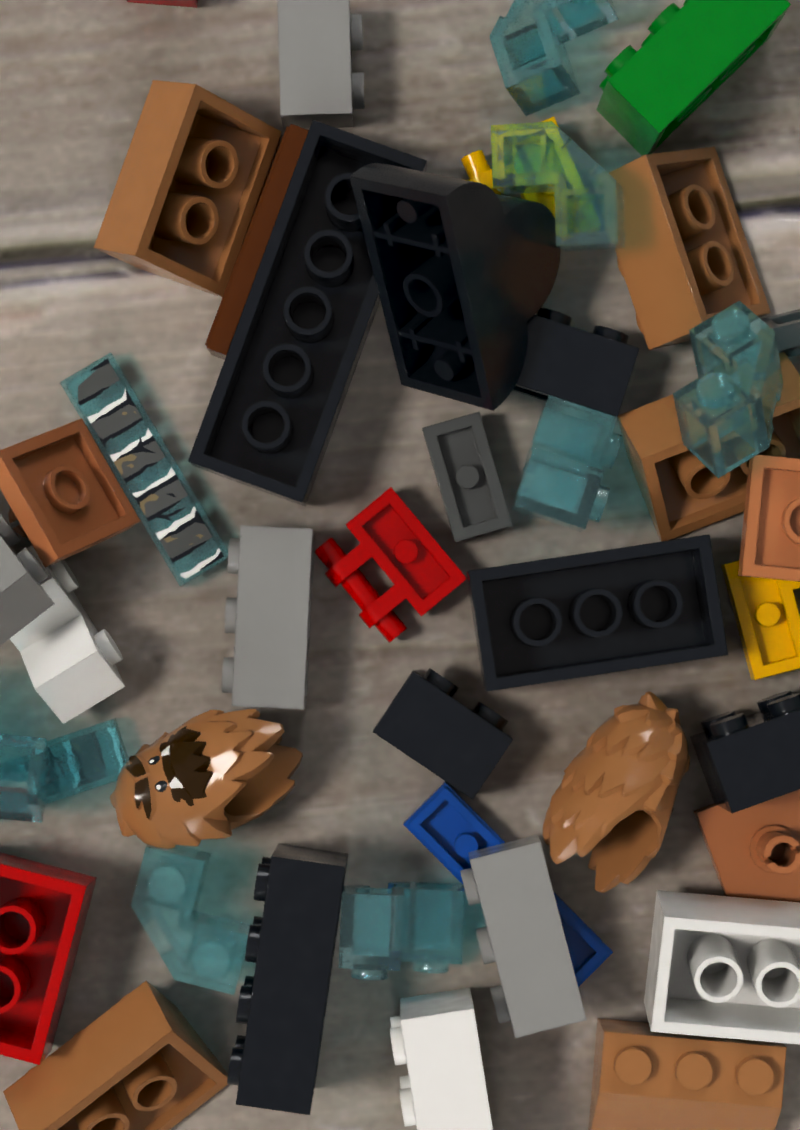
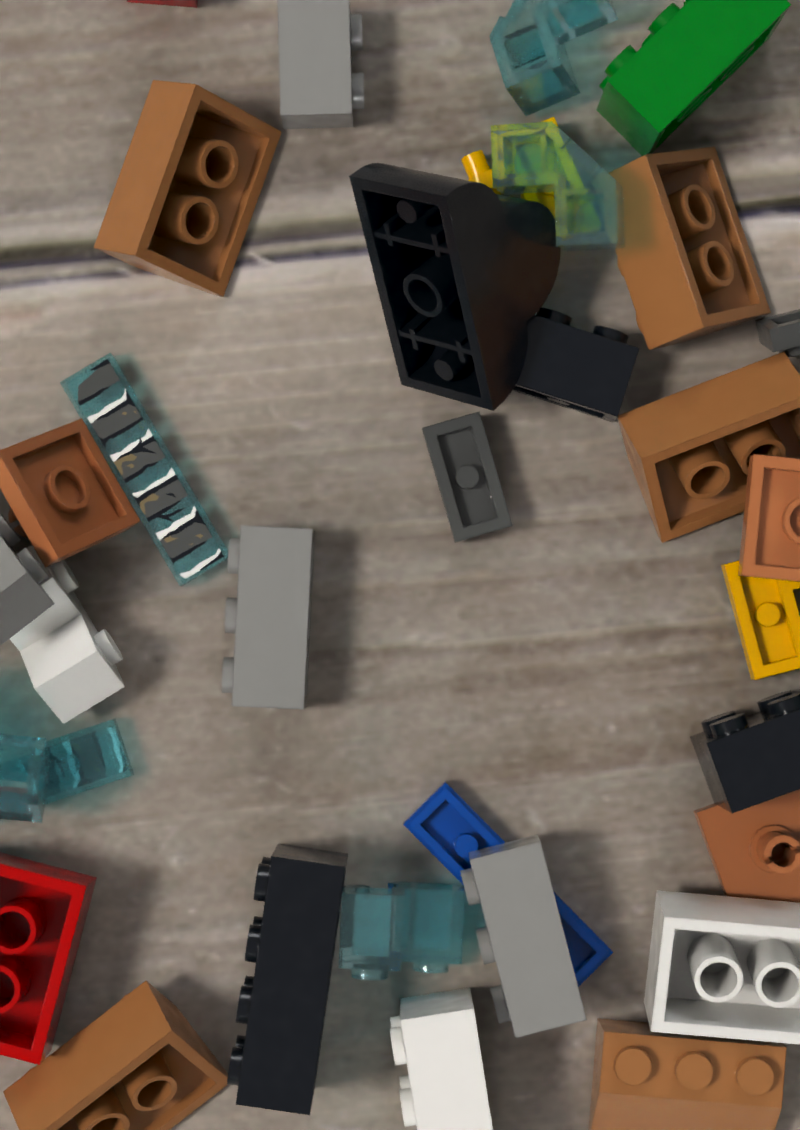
(192, 943): clear light blue brick -> none
(204, 779): medium nougat head -> none
(255, 242): reddish brown tile -> none
(298, 326): black brick -> none
(404, 553): red plate -> none
(443, 732): black brick -> none
(566, 463): clear light blue brick -> none
(596, 613): black brick -> none
(620, 792): medium nougat head -> none
(732, 403): clear light blue brick -> none

